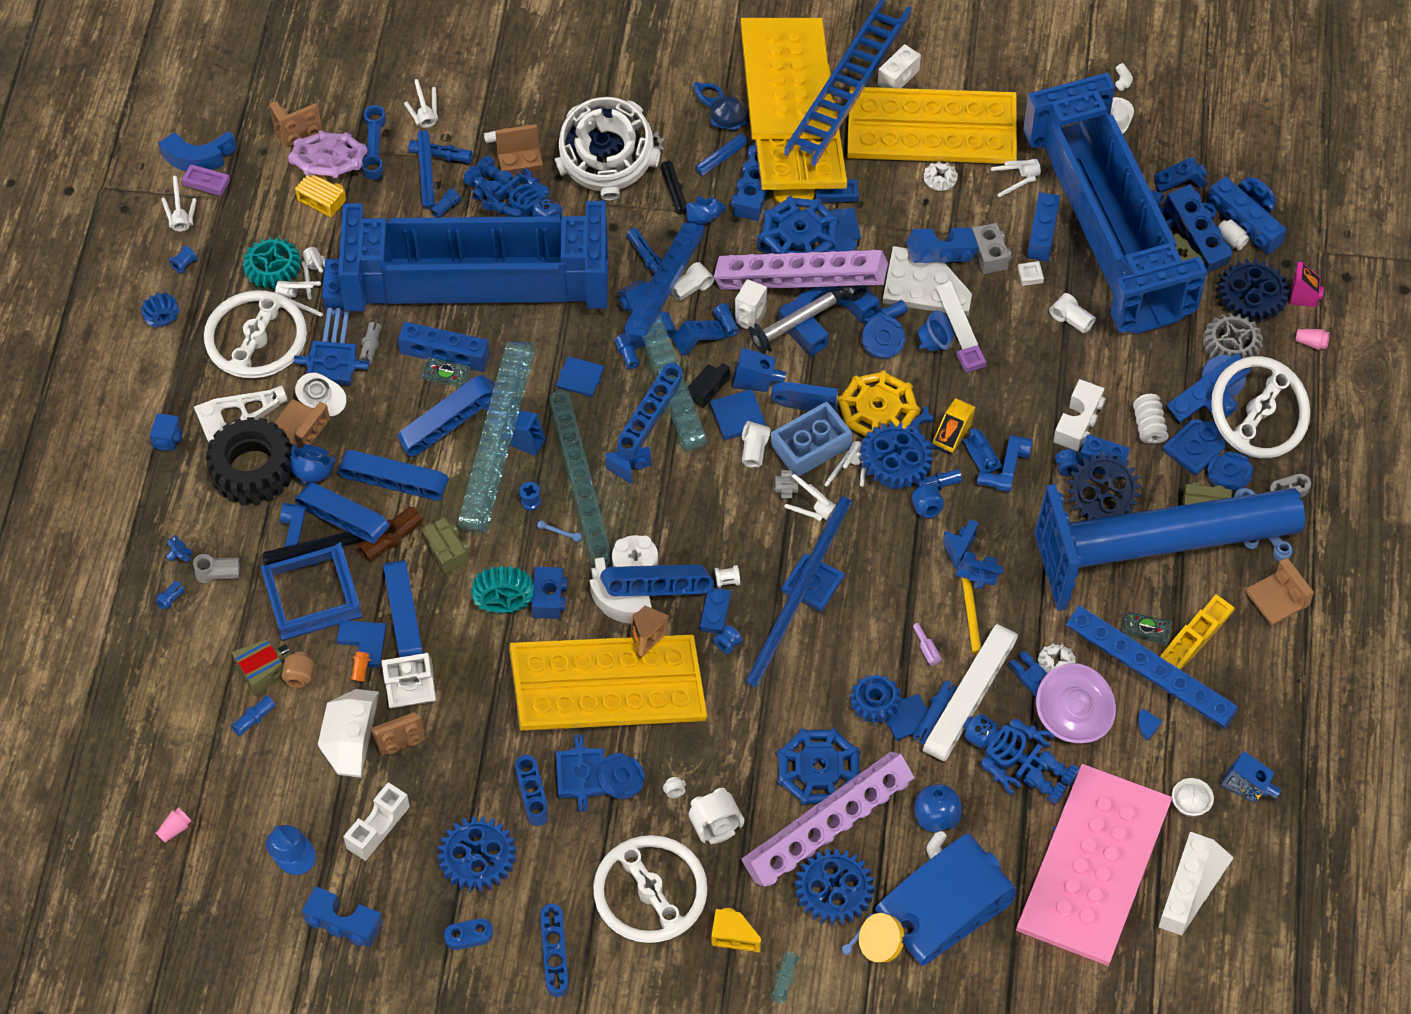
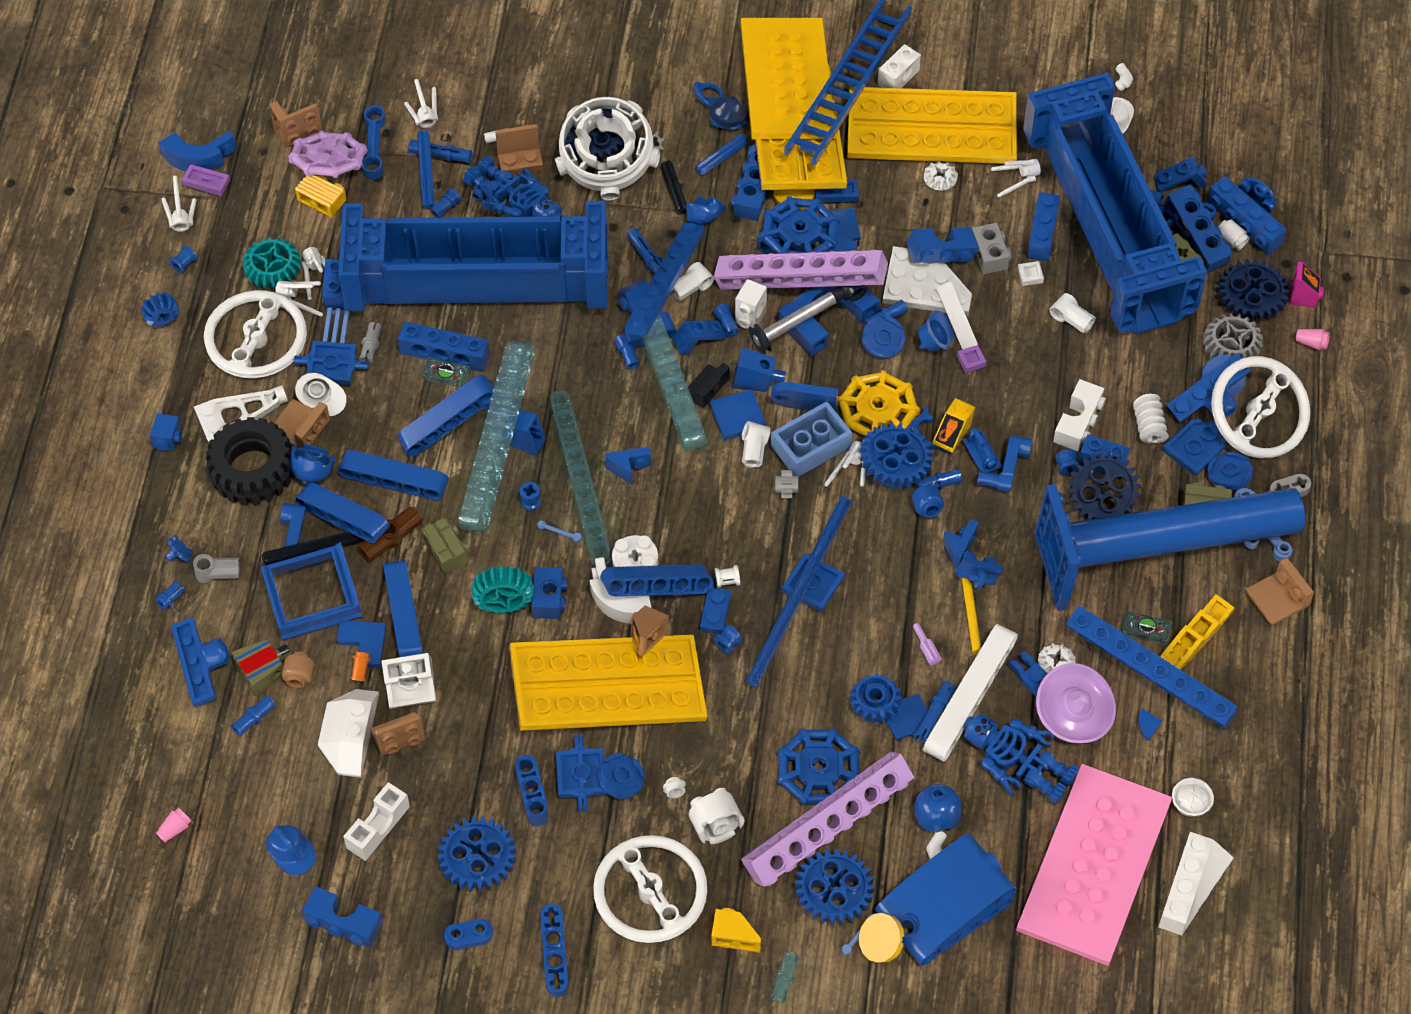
(198, 660): none -> blue plate
(580, 376): blue piece -> none
(646, 420): blue beam -> none
(823, 506): white plant -> none
(1250, 779): blue torso -> none

